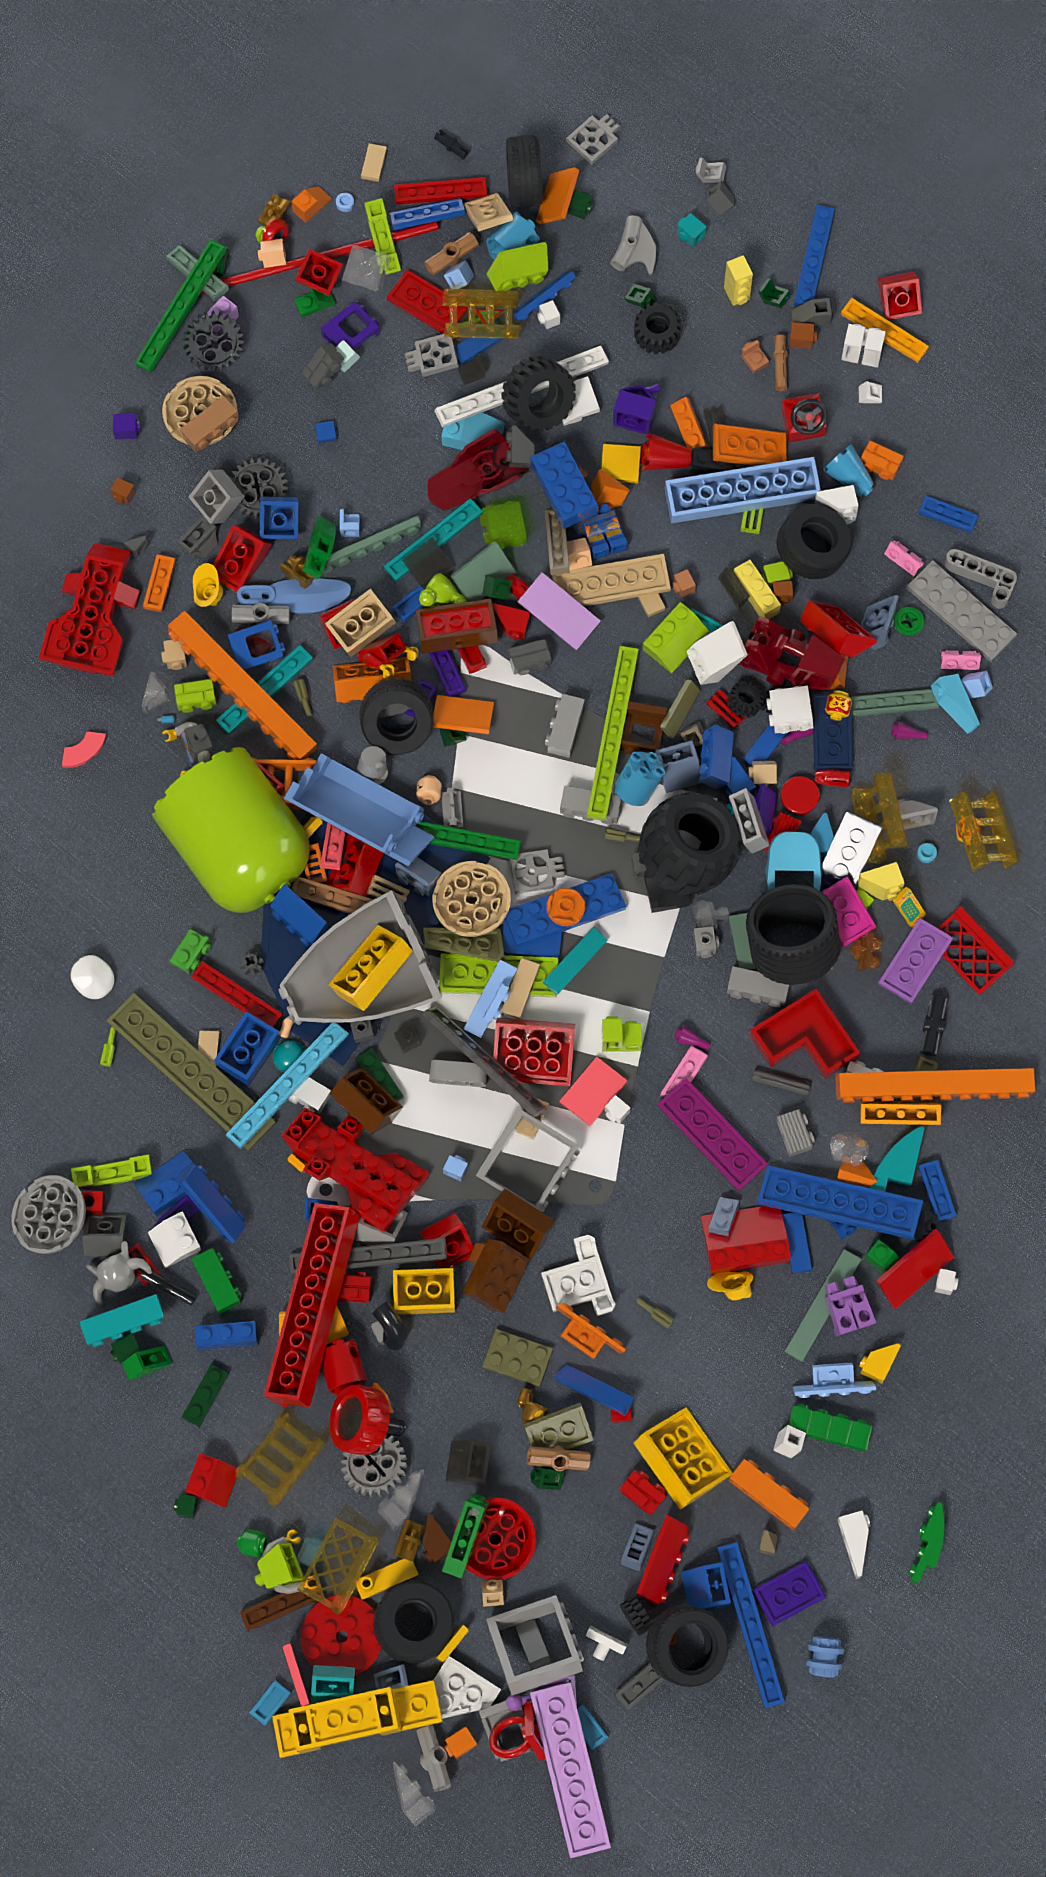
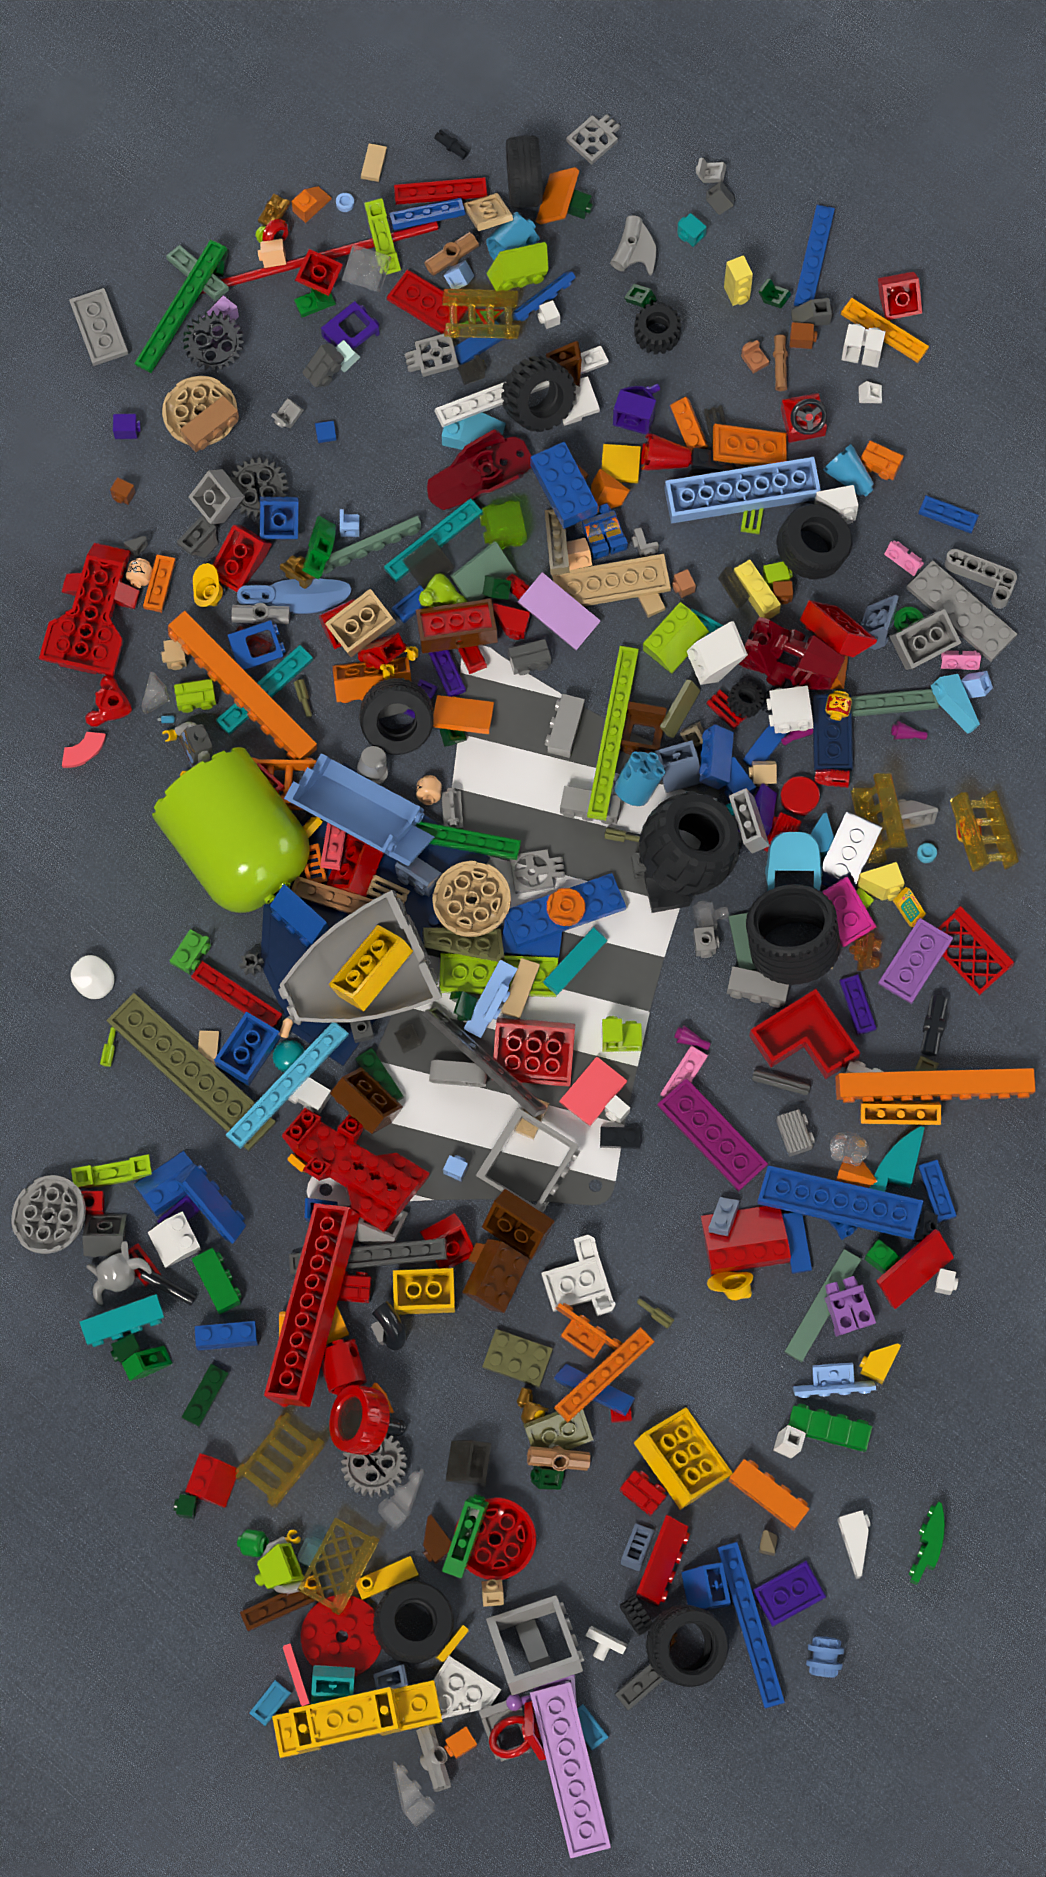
(98, 326): none -> light grey plate
(111, 703): none -> red head
(139, 572): none -> light nougat head
(287, 414): none -> light grey bracket
(408, 1540): pearl gold hips -> none
(464, 1005): none -> dark green panel
(519, 449): dark grey slope -> none
(569, 358): none -> reddish brown slope
(604, 1374): none -> orange tile
(620, 1137): none -> black plate
(639, 541): none -> light grey bracket
(857, 1005): none -> dark purple tile
(925, 639): none -> light grey brick

